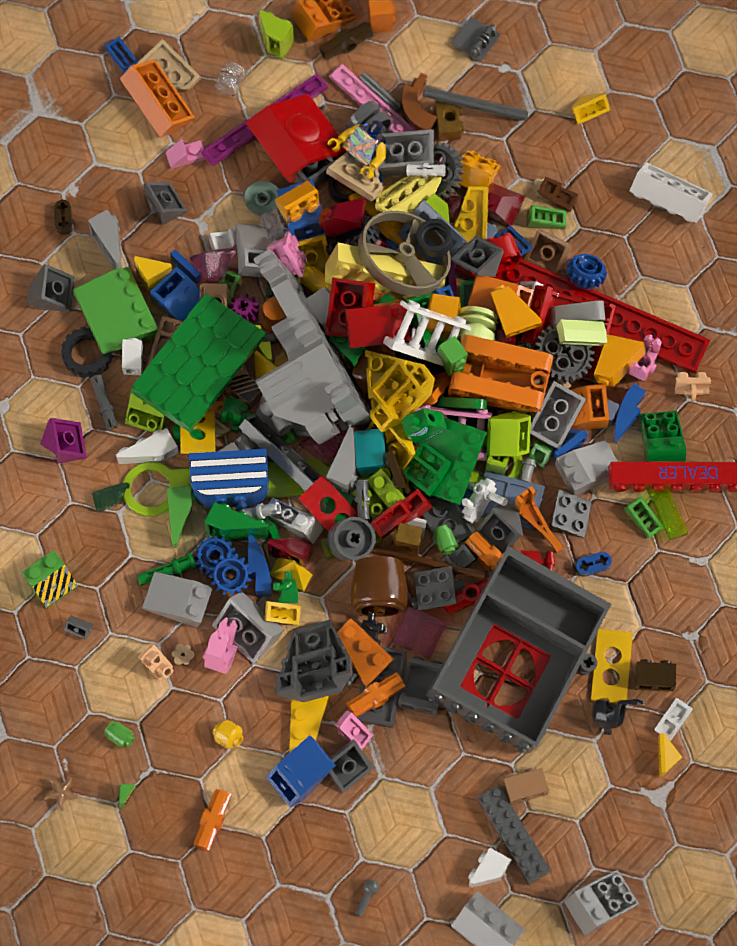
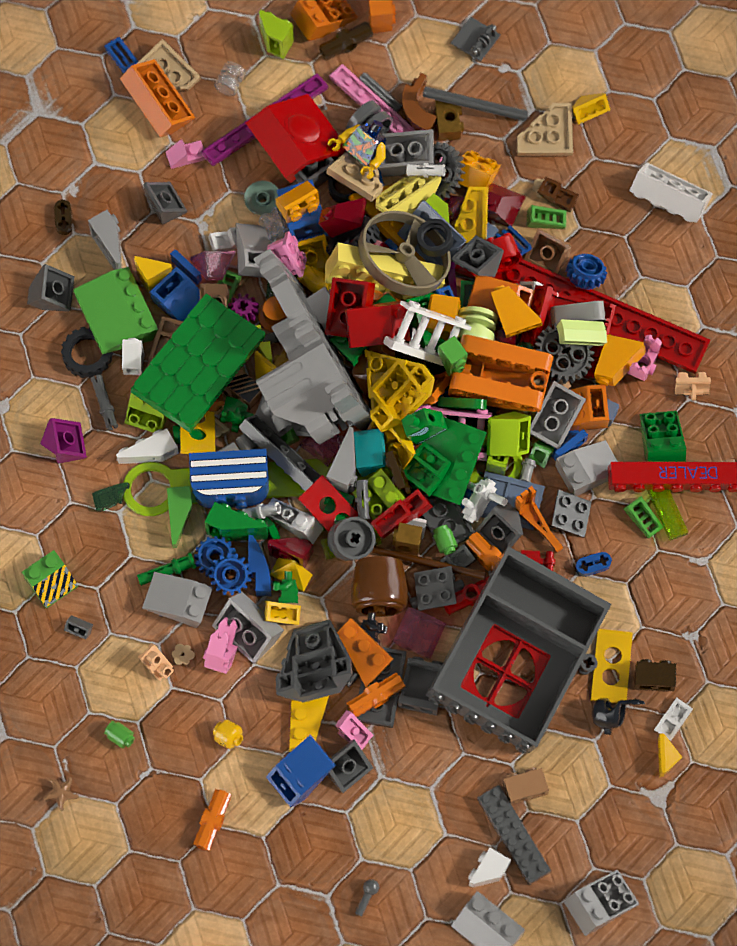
(125, 793): bright green slope -> none
(548, 133): none -> tan plate
(628, 411): blue slope -> none

